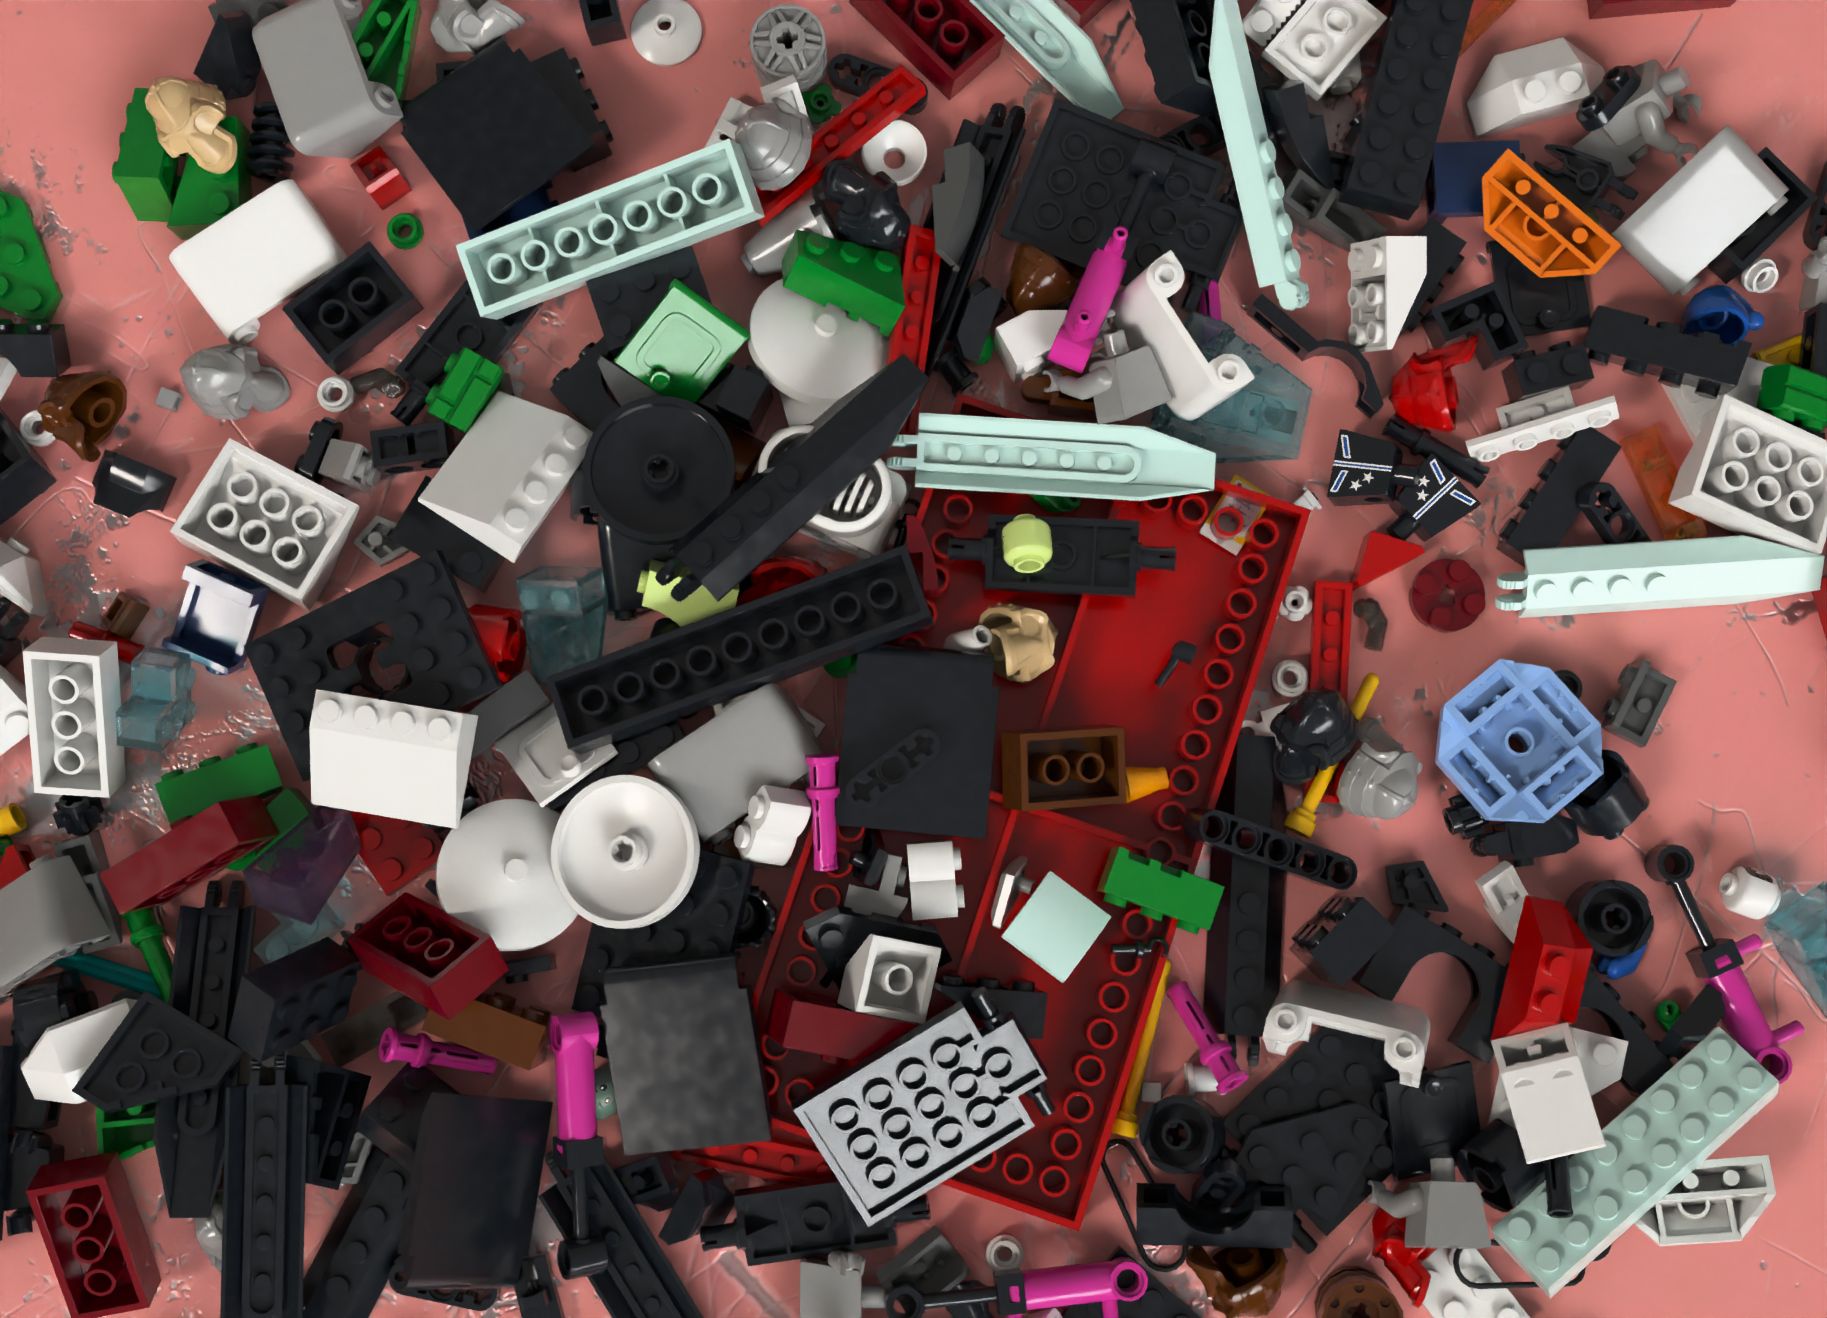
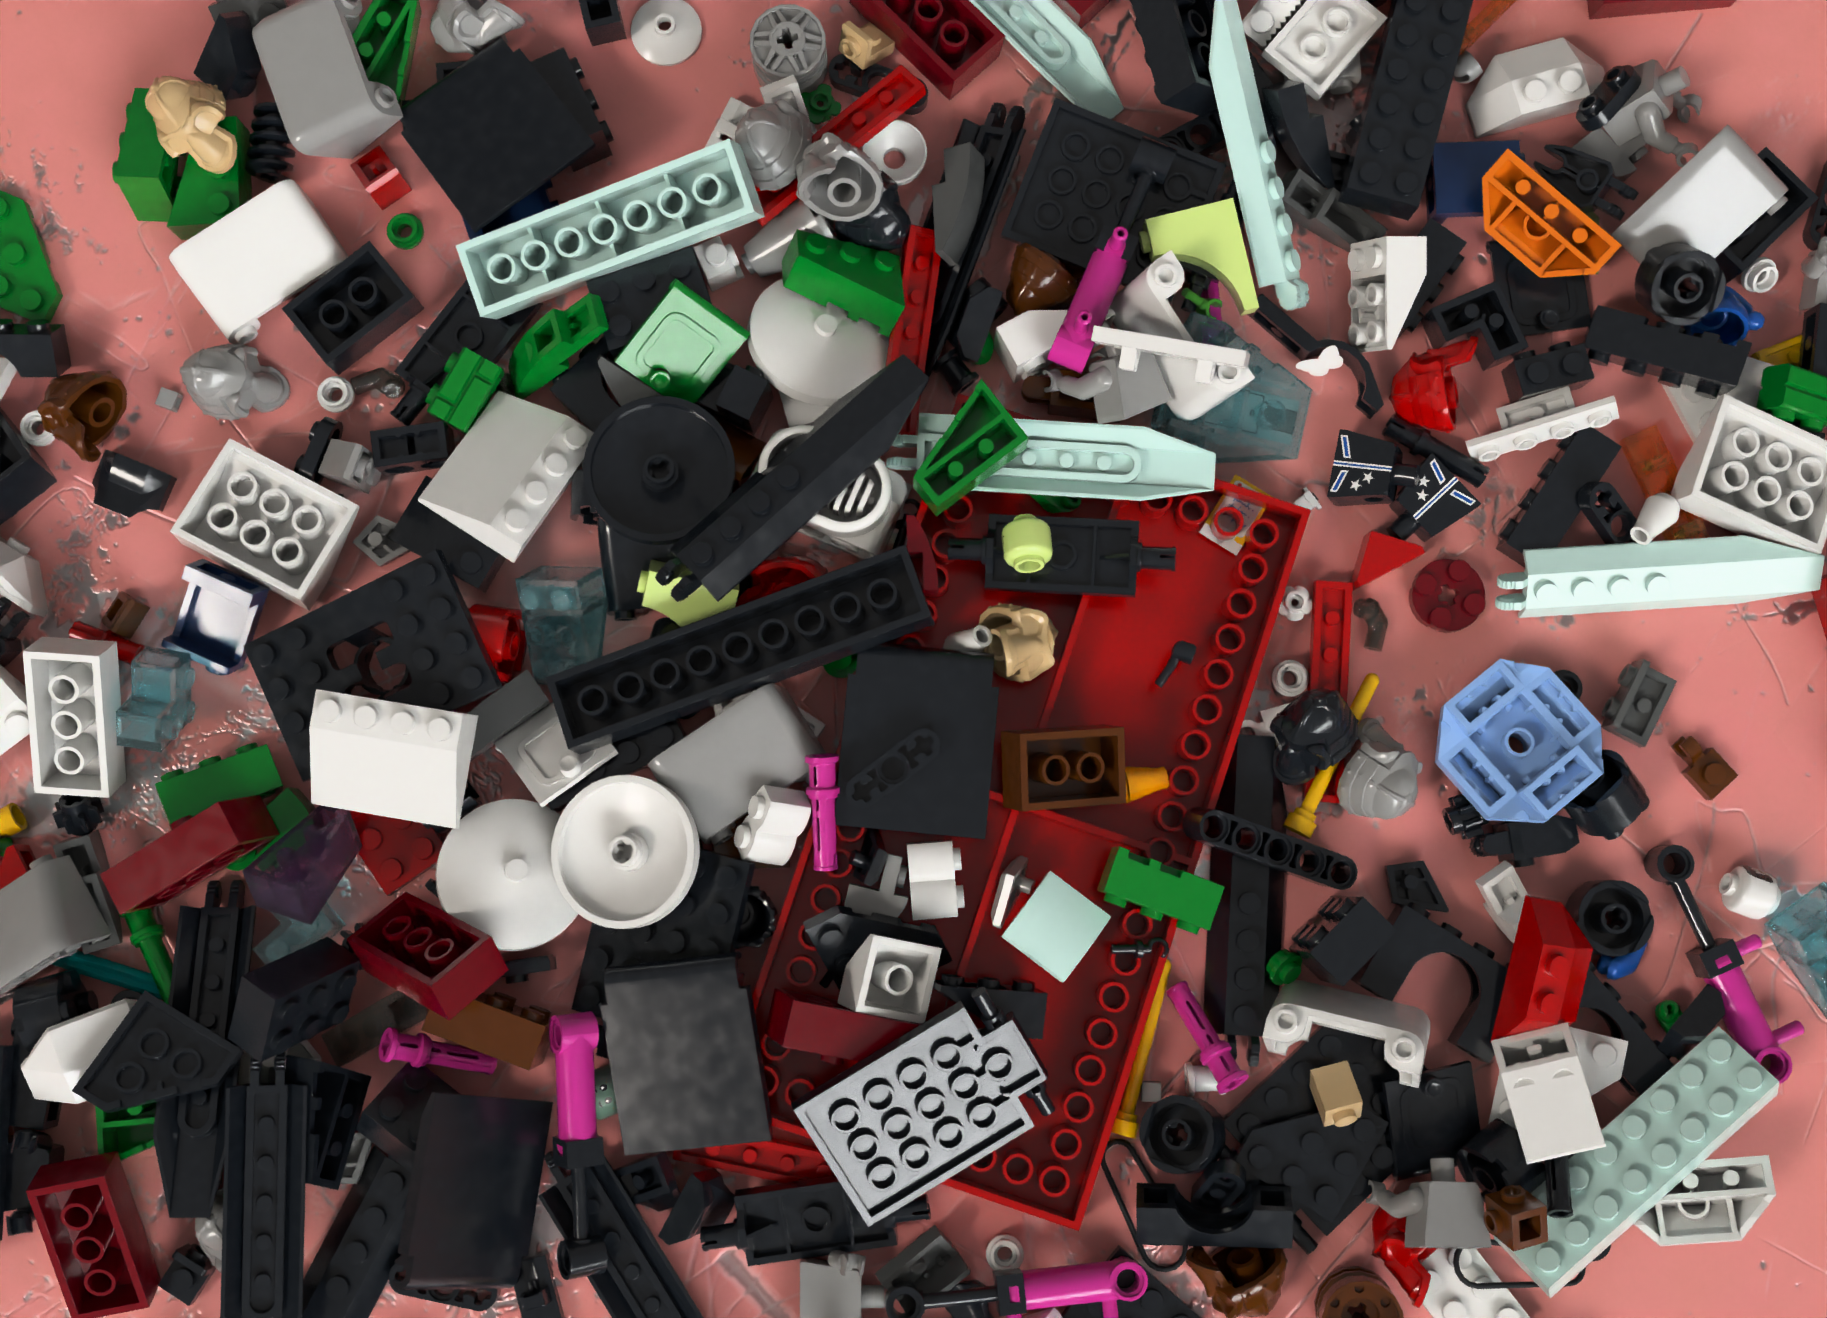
(187, 1273): none -> black bracket
(552, 340): none -> green slope
(718, 263): none -> white brick
(838, 179): none -> light grey head
(864, 44): none -> tan bracket
(970, 450): none -> green wedge
(1202, 303): none -> bright green hand
(1206, 355): none -> white hinge
(1209, 239): none -> yellowish green arch
(1284, 967): none -> green plate
(1327, 360): none -> white sticker
(1336, 1094): none -> tan brick
(1467, 68): none -> light grey hinge
(1516, 1217): none -> reddish brown brick
(1655, 517): none -> white cone
(1659, 280): none -> black brick
(1706, 769): none -> reddish brown plate

